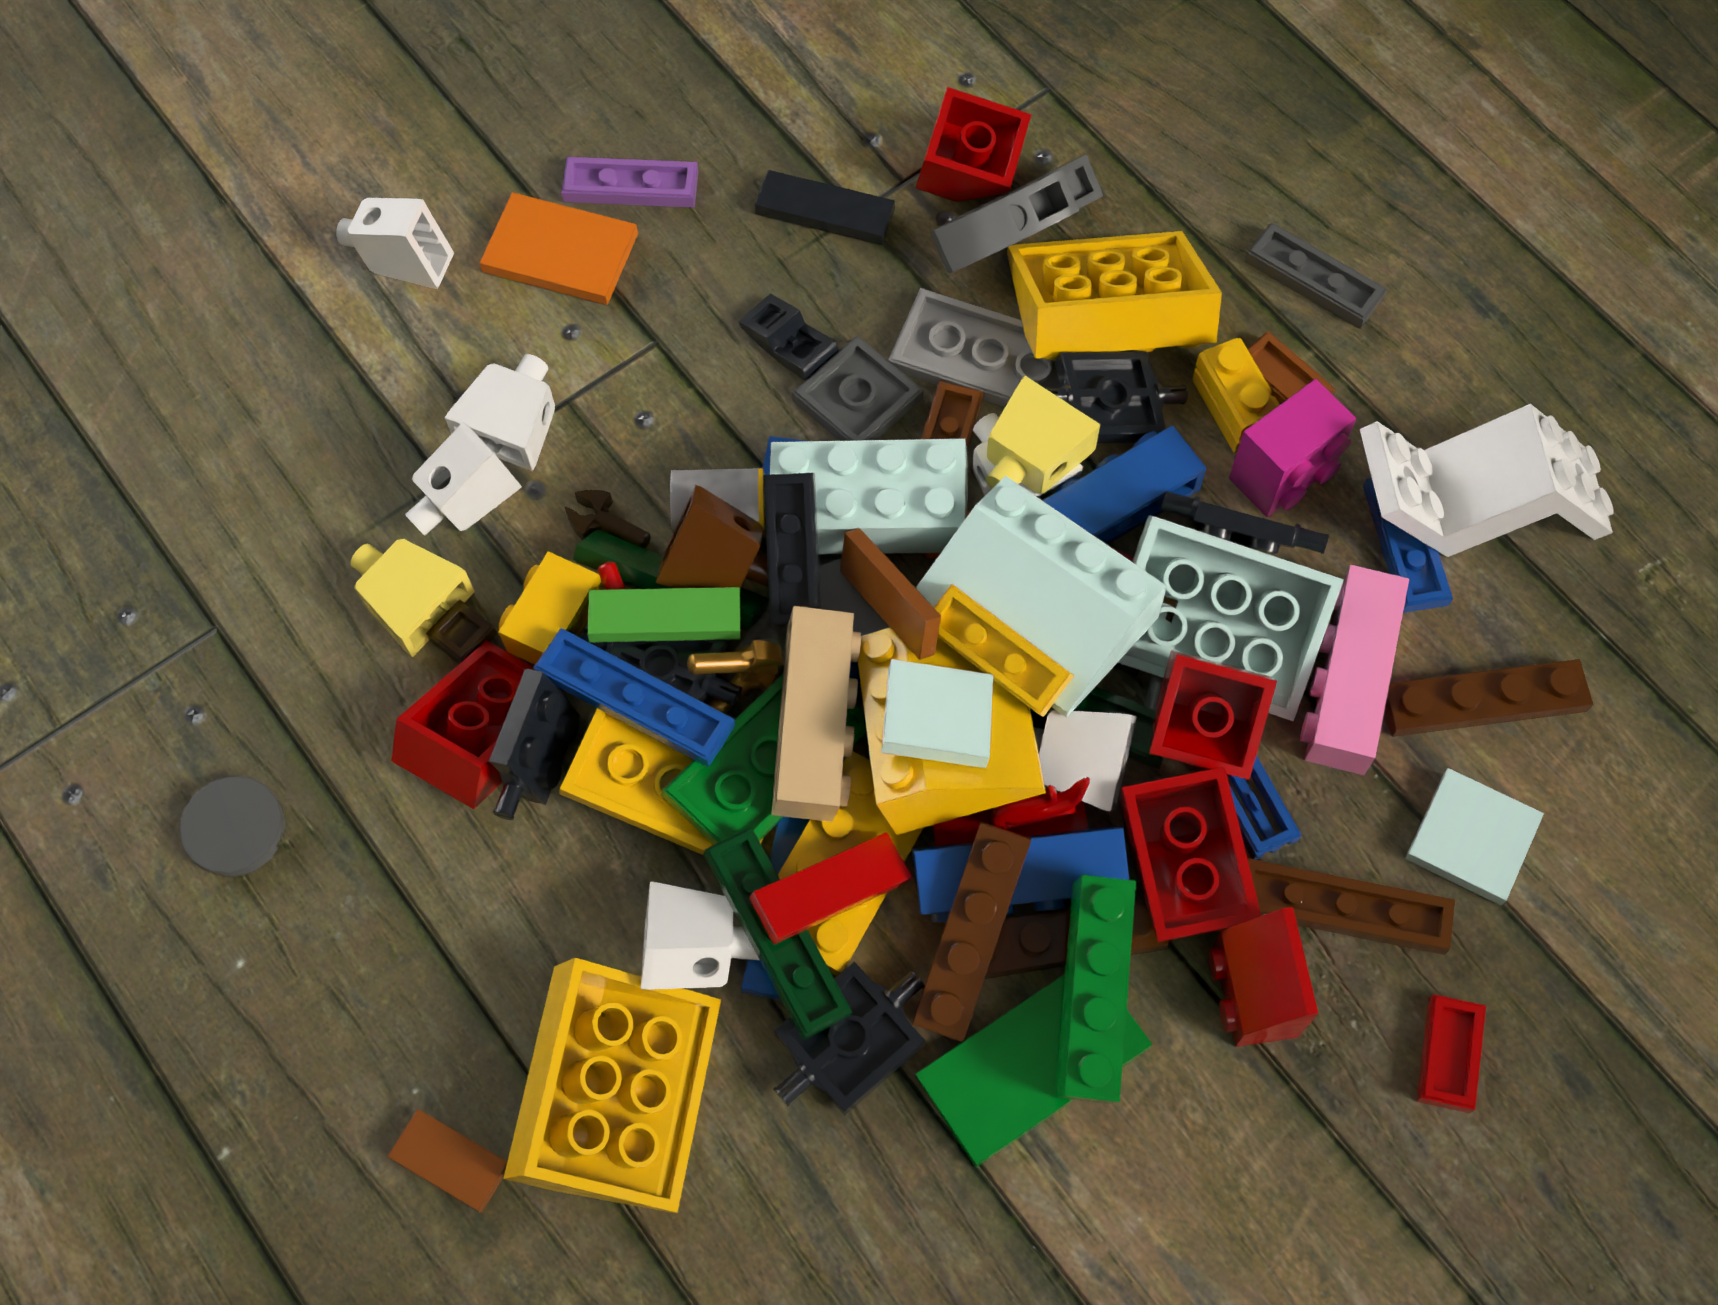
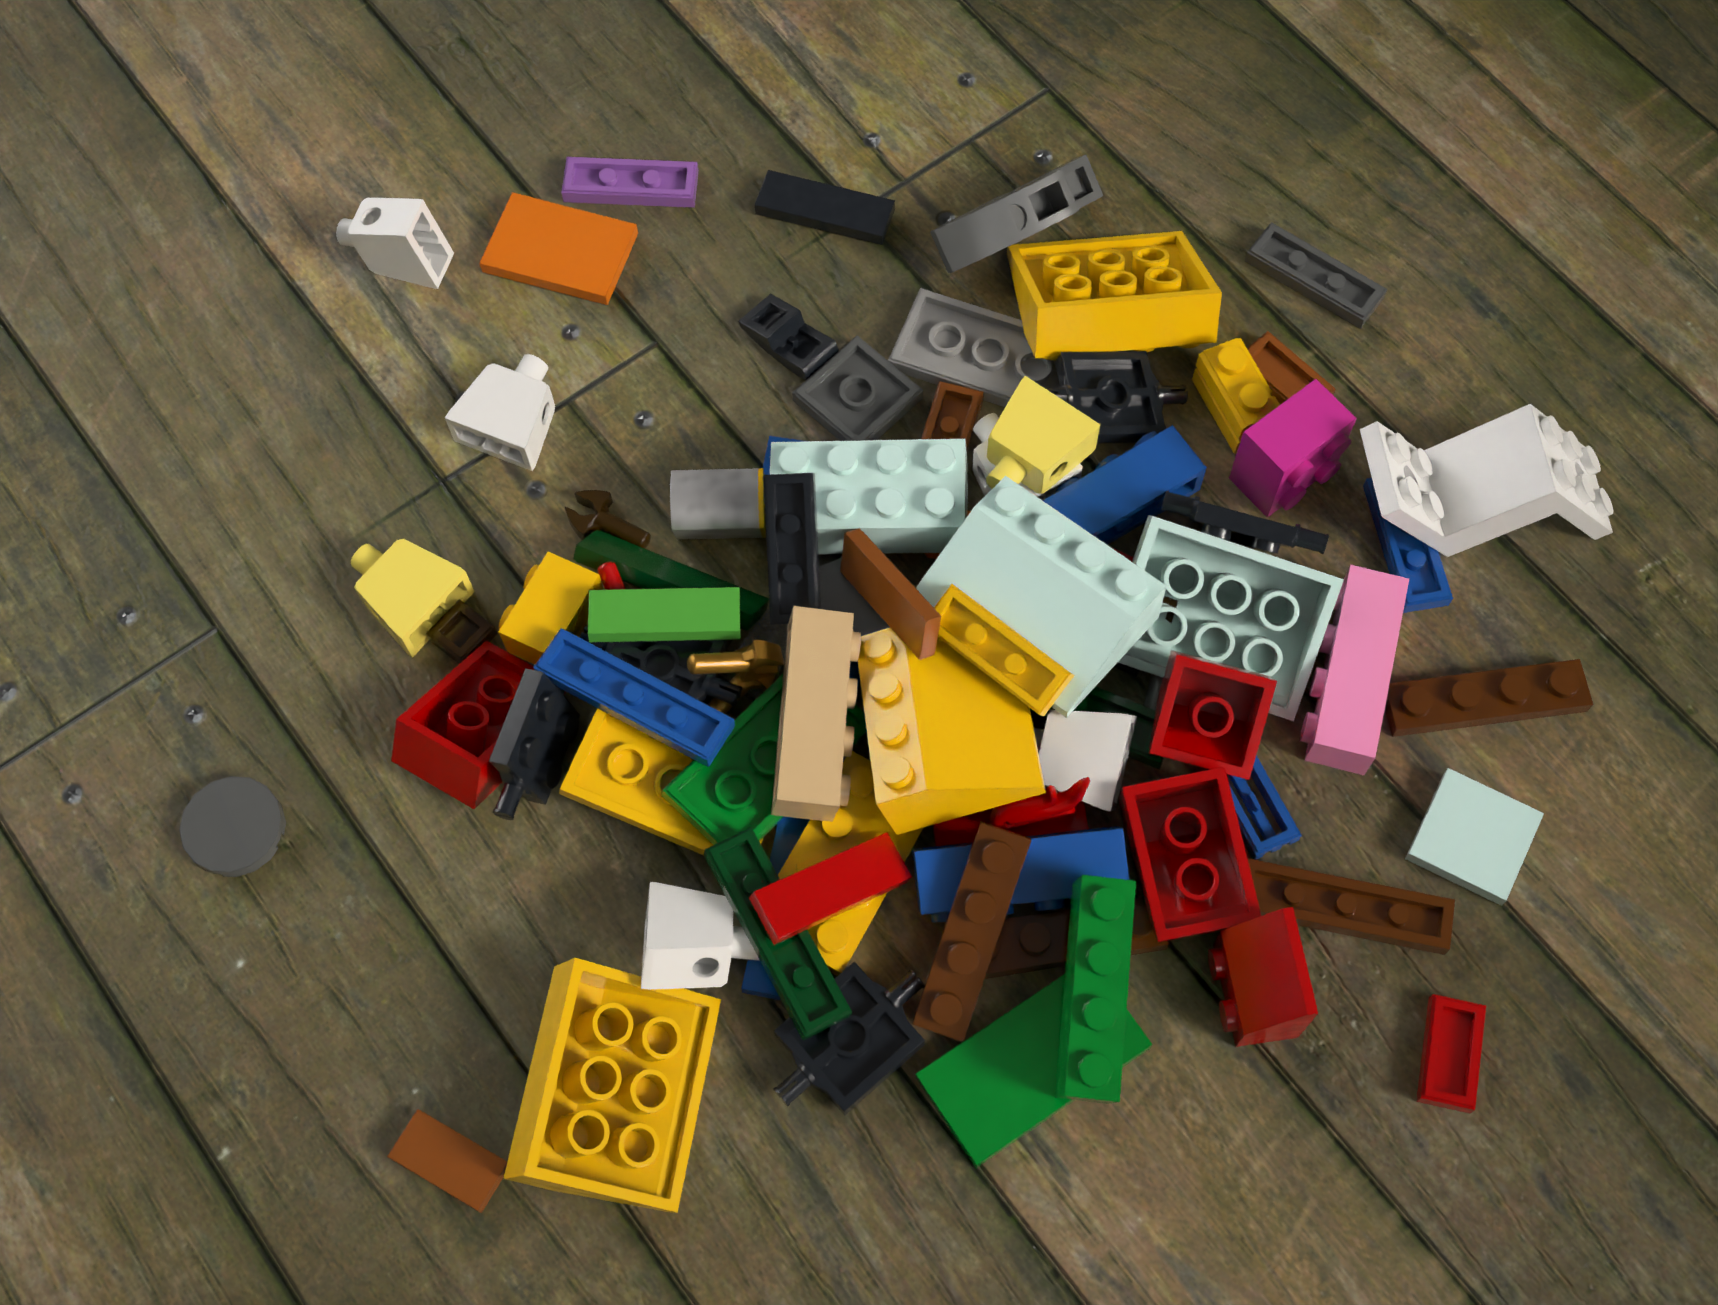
(460, 483): white torso -> none
(713, 546): reddish brown torso -> none
(938, 713): light aqua tile -> none
(972, 148): red slope -> none

